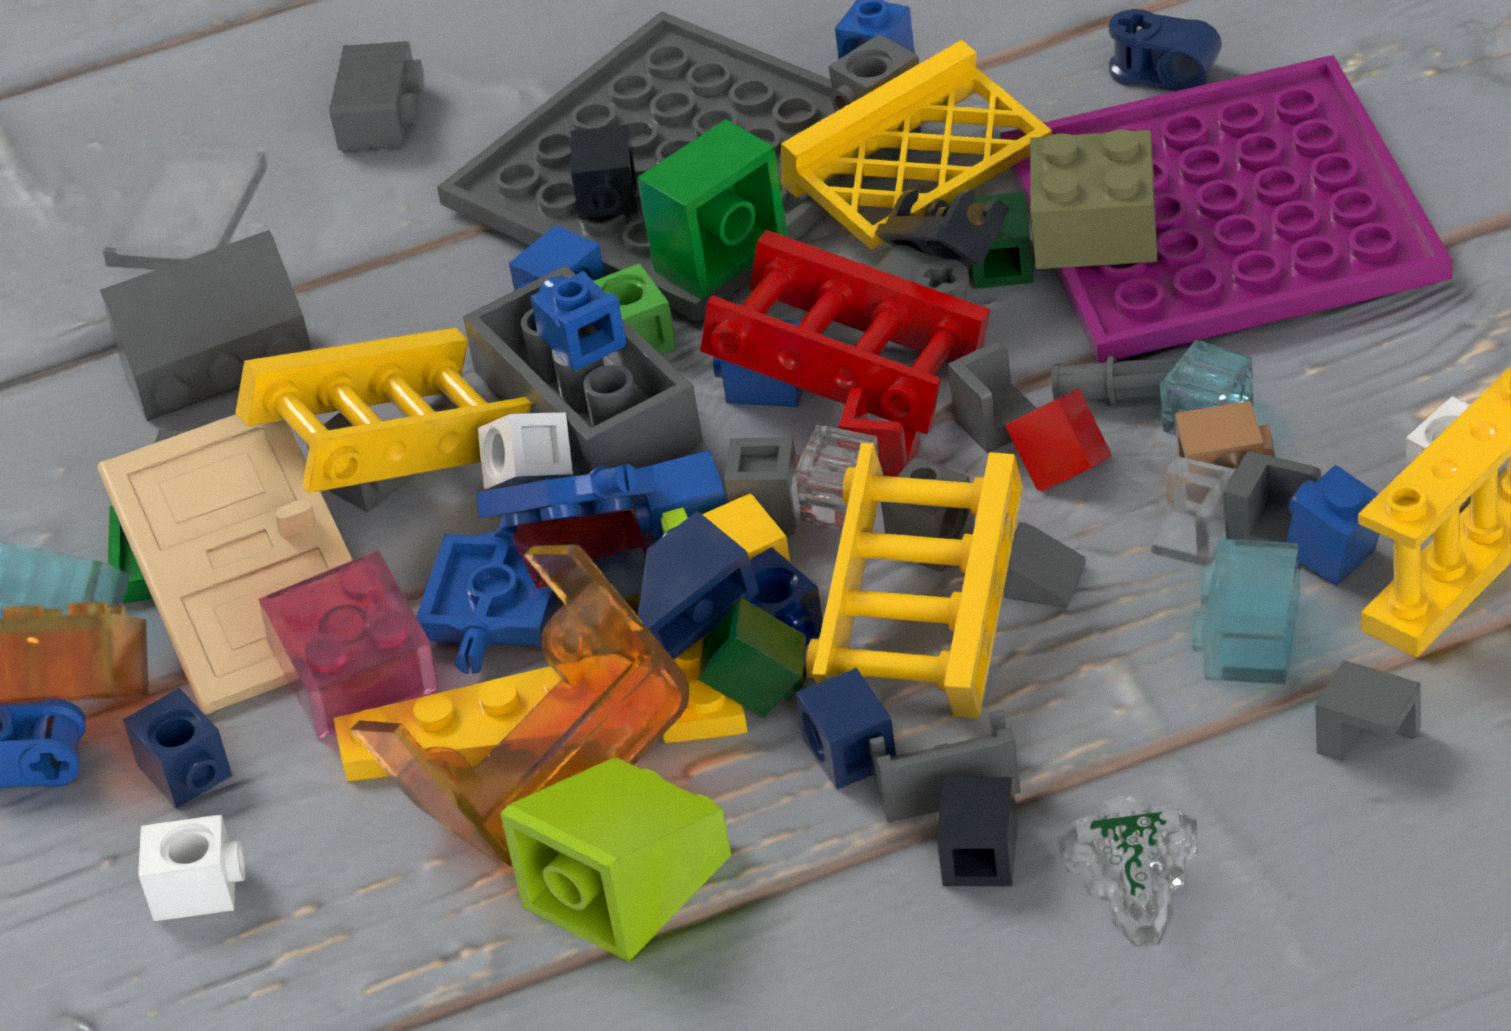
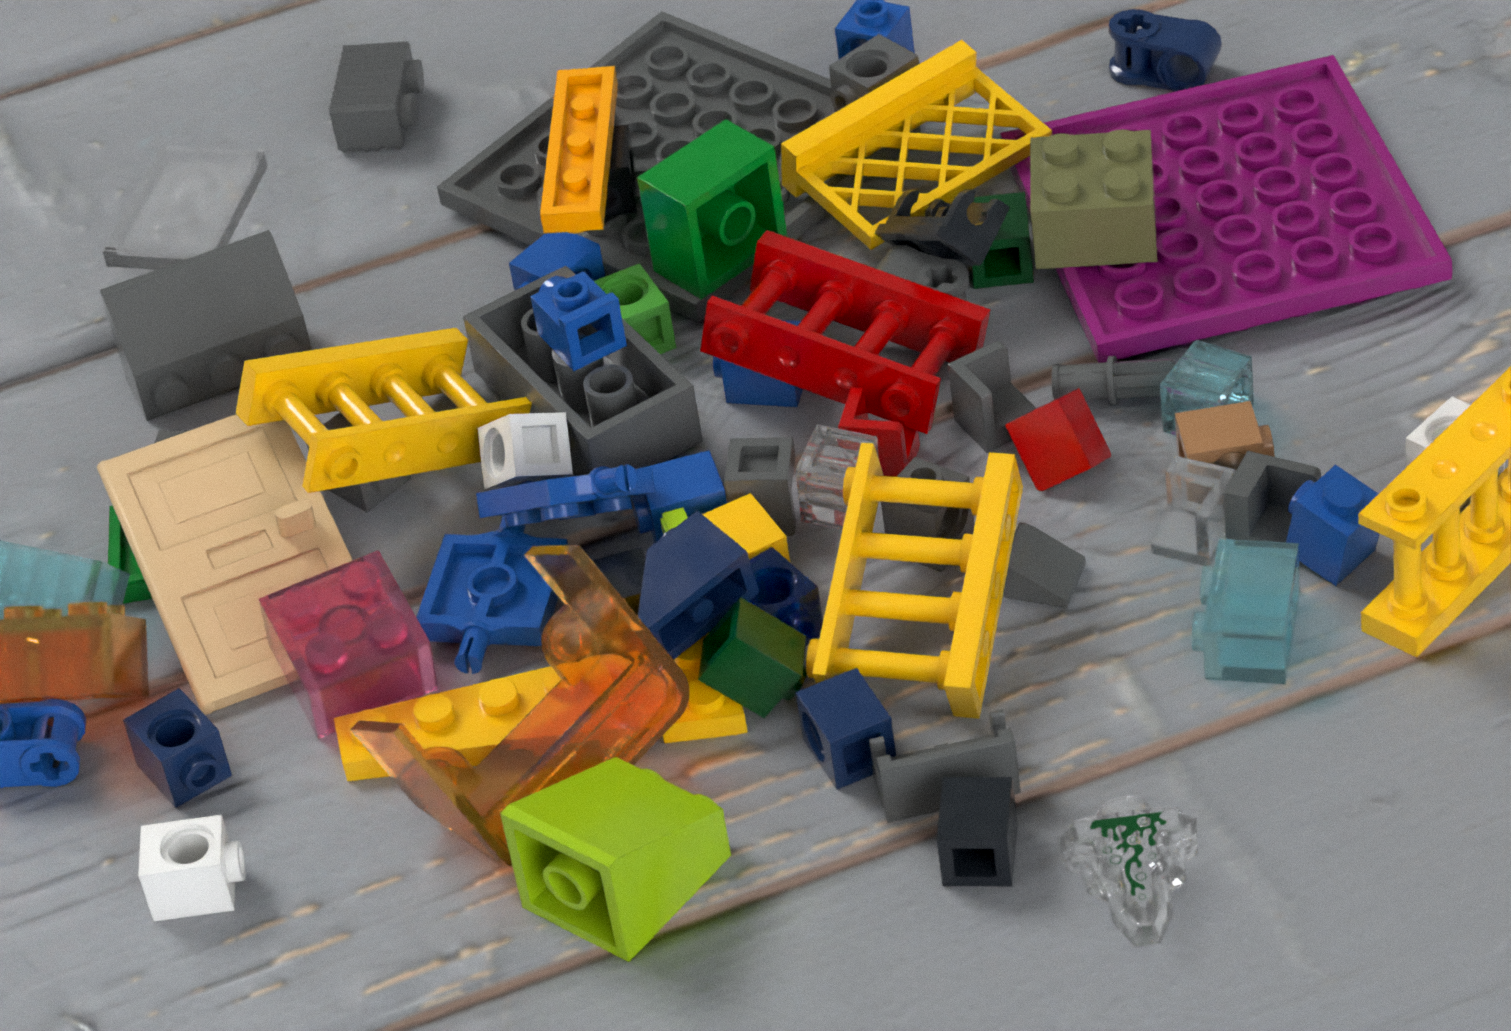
(579, 150): none -> light orange plate
(596, 534): clear red tile -> none
(1368, 701): dark grey panel -> none

